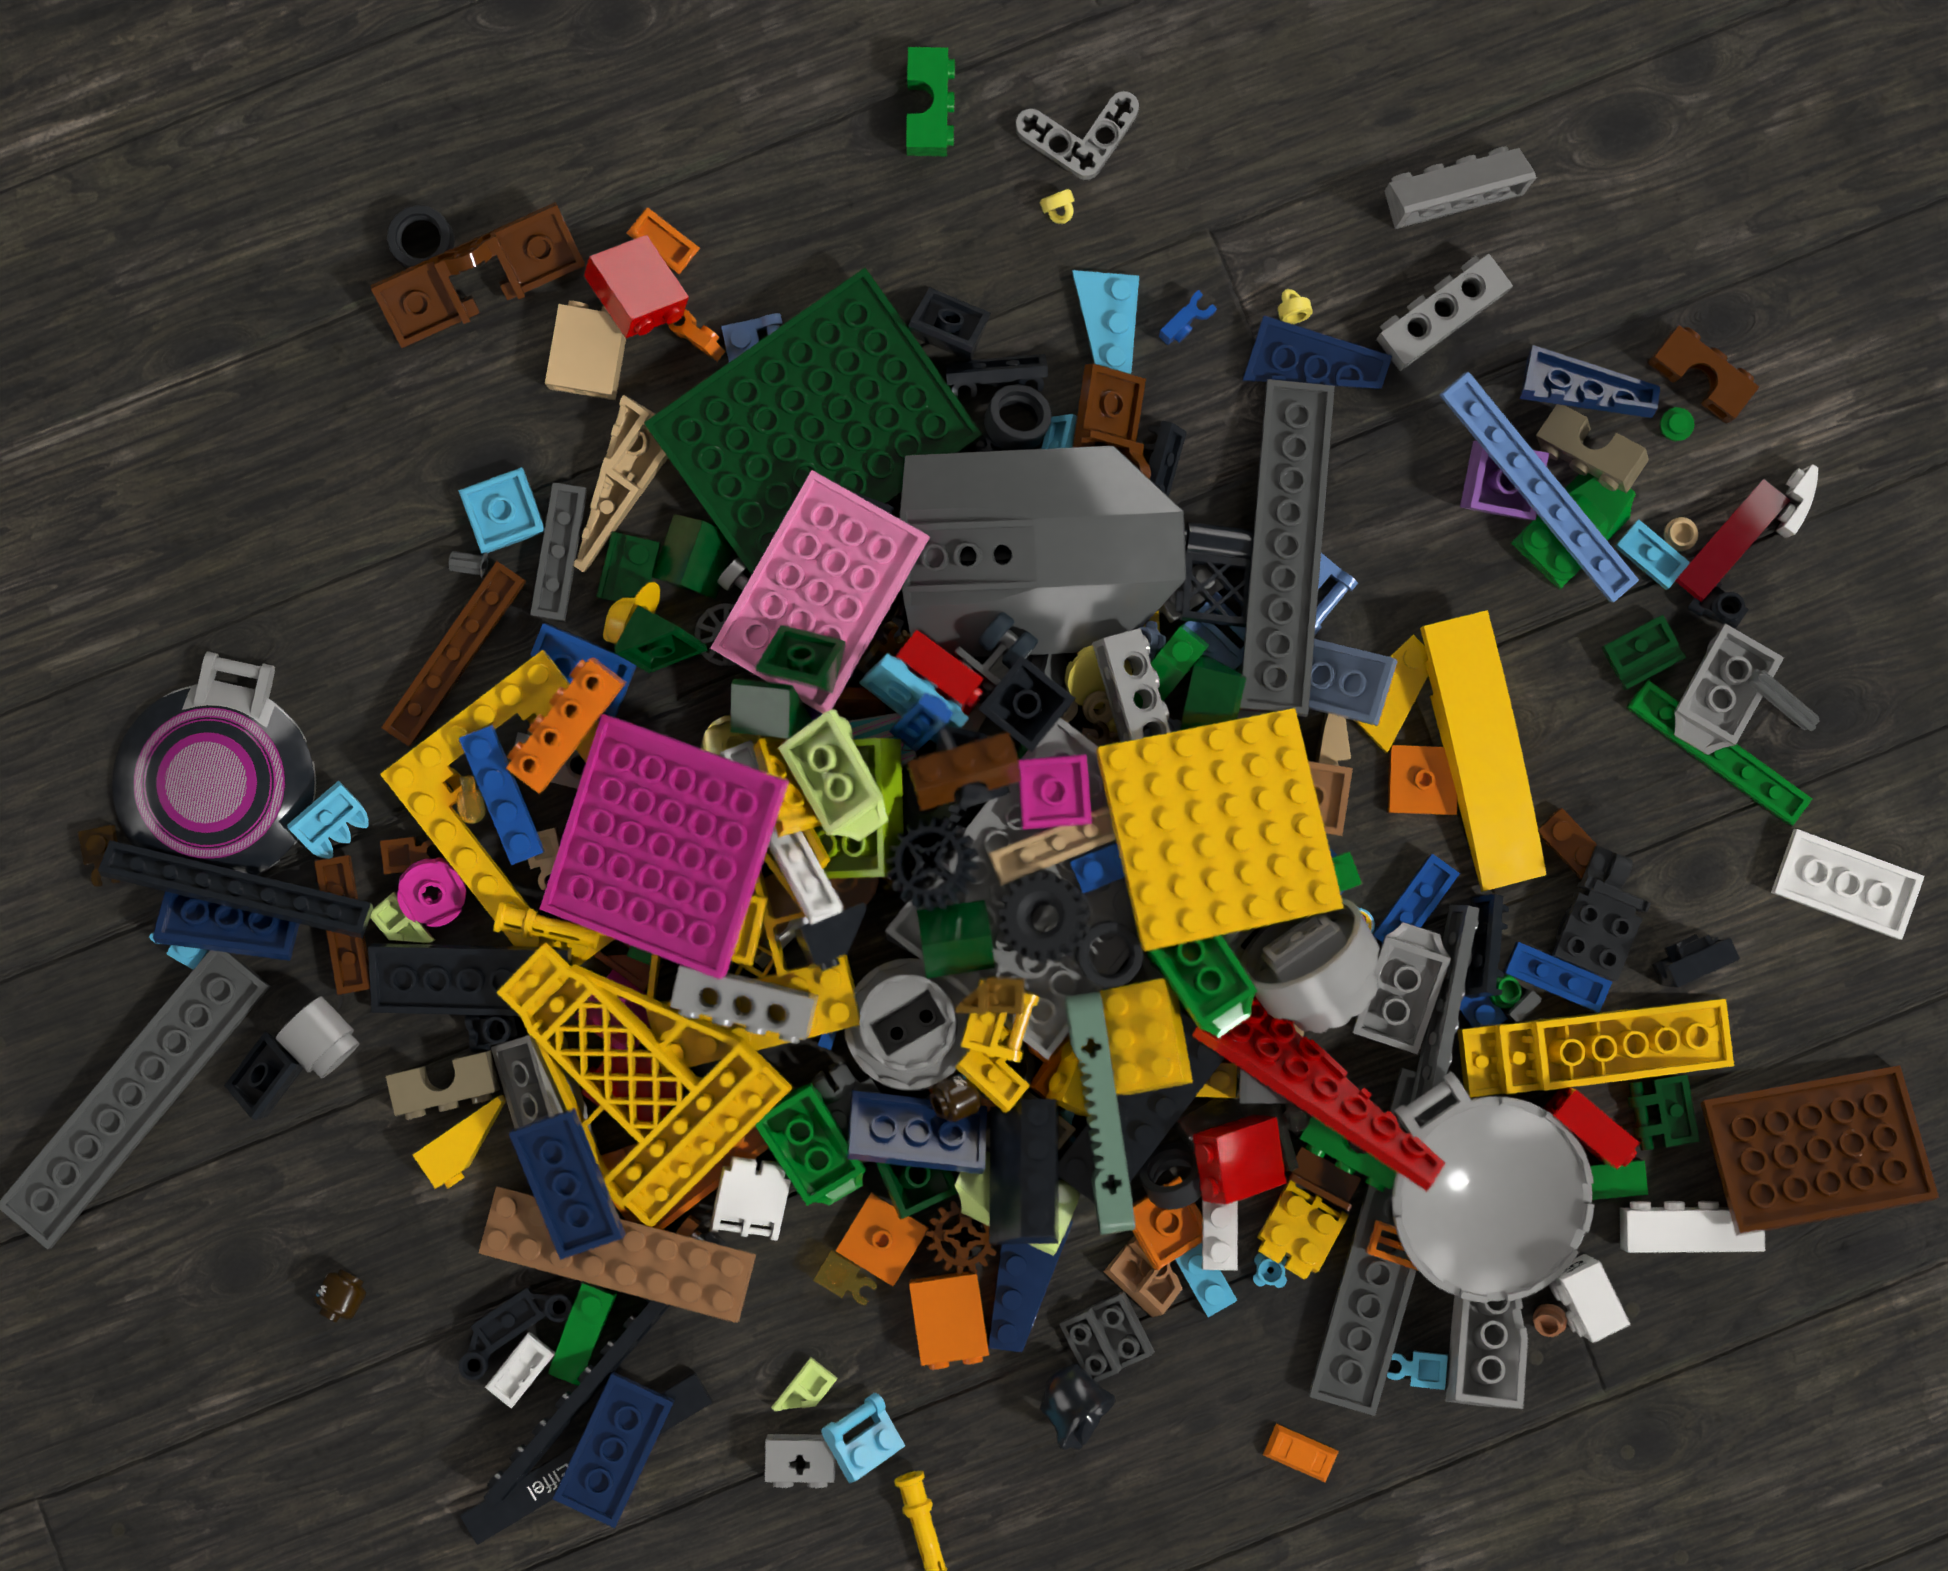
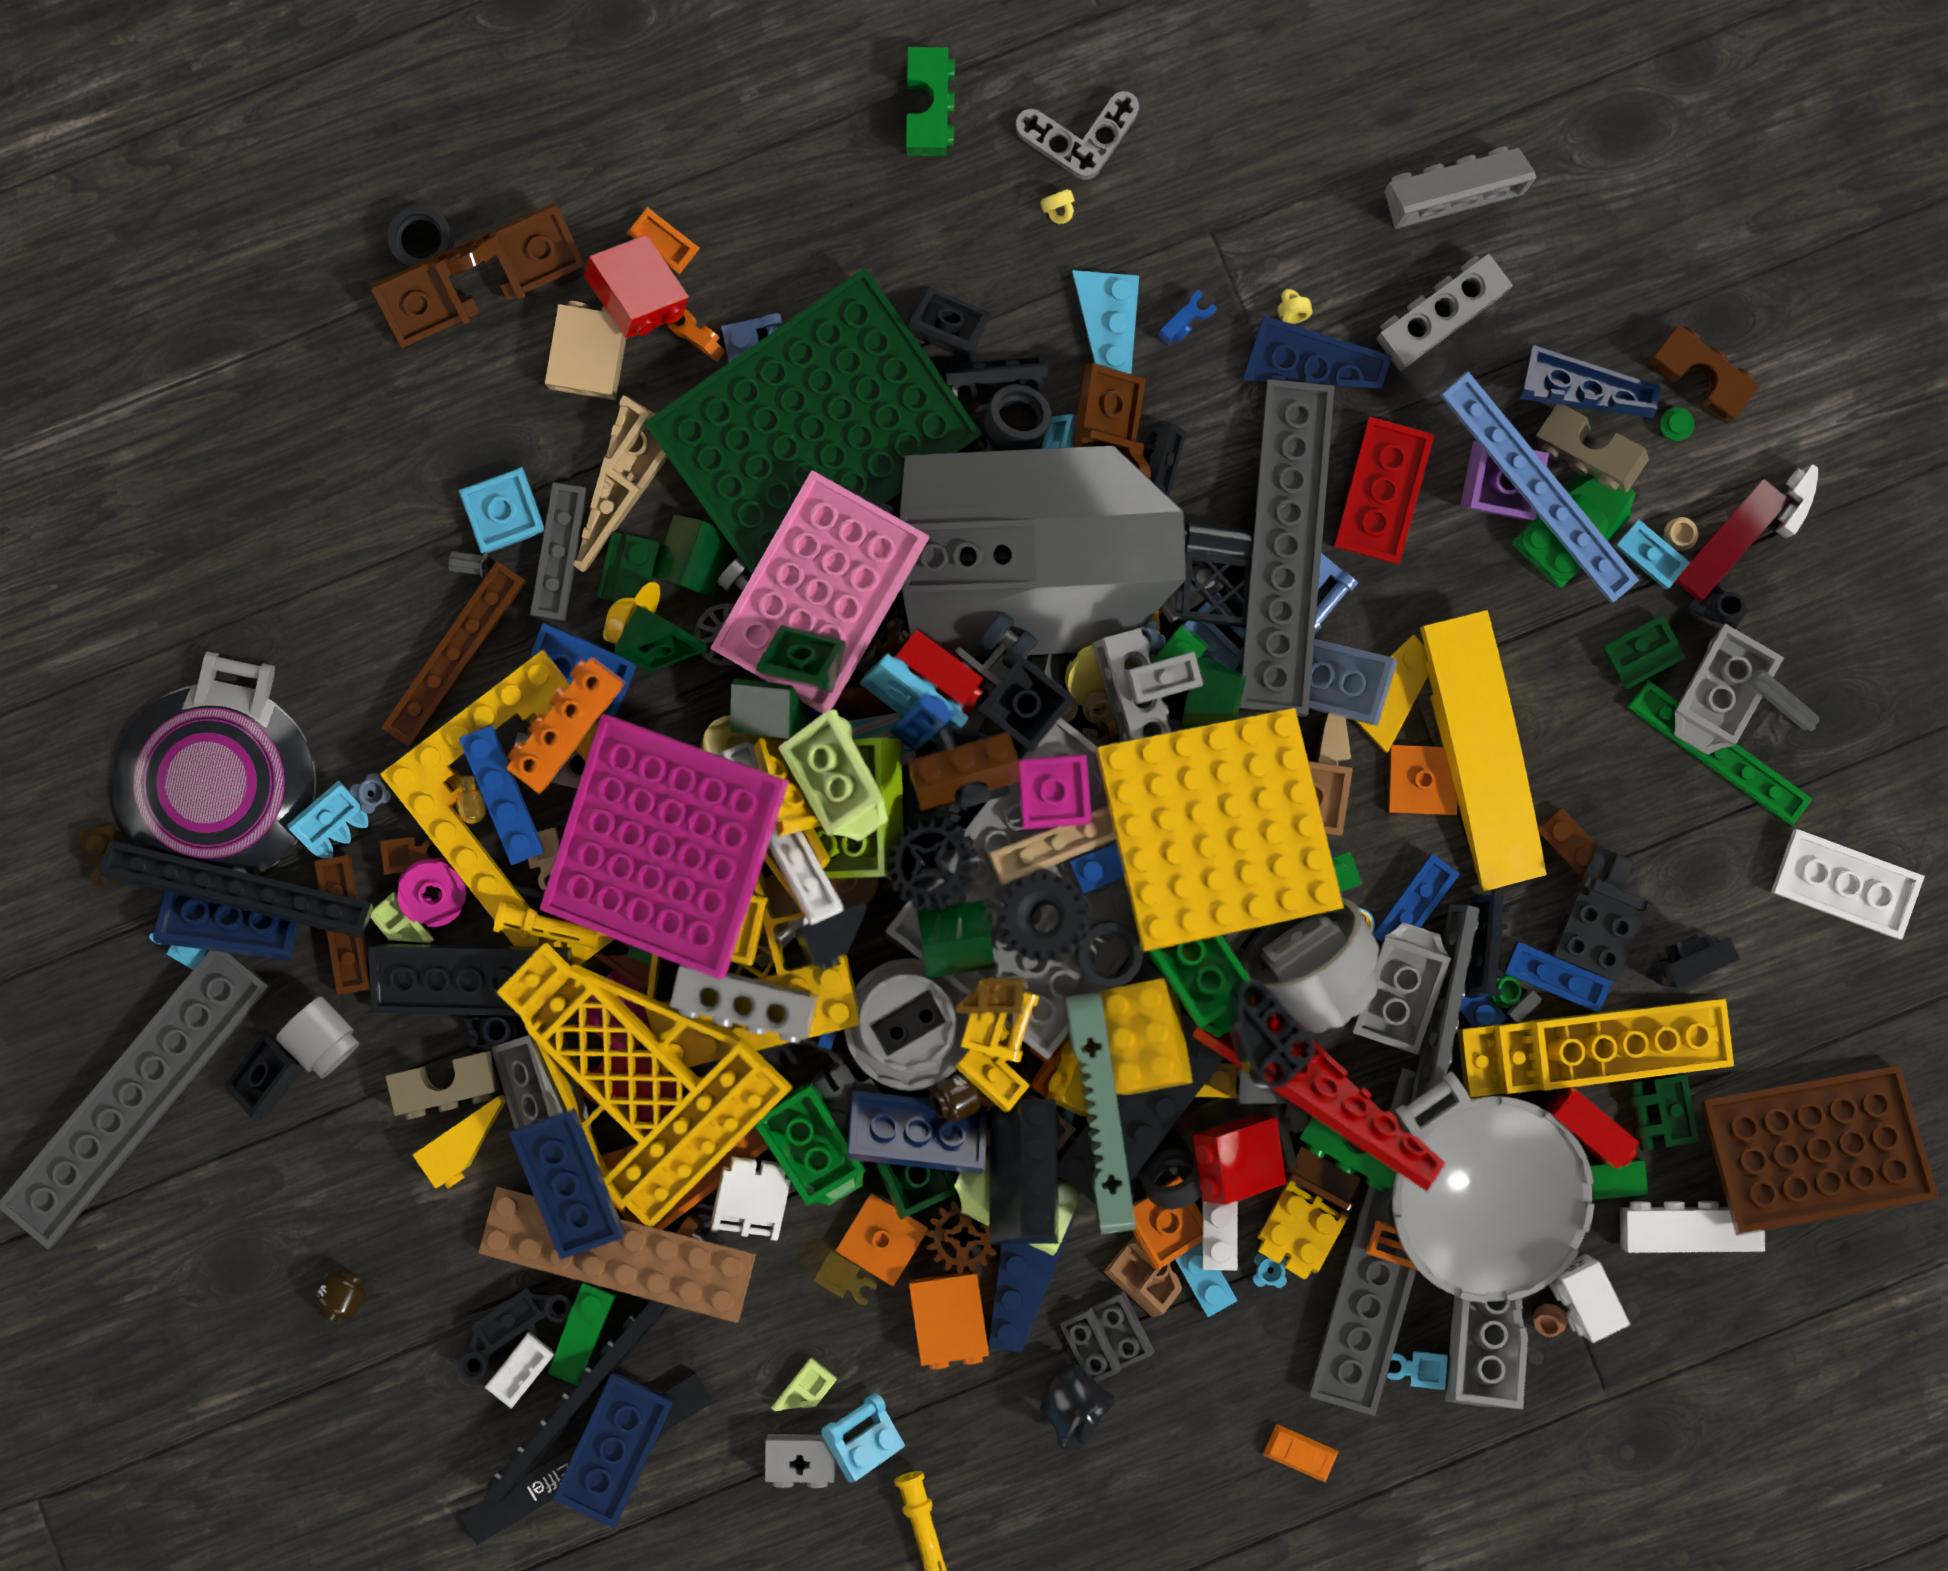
(380, 794): none -> sand blue plate
(1164, 677): none -> light grey plate
(1257, 1044): none -> black beam
(1383, 490): none -> red plate

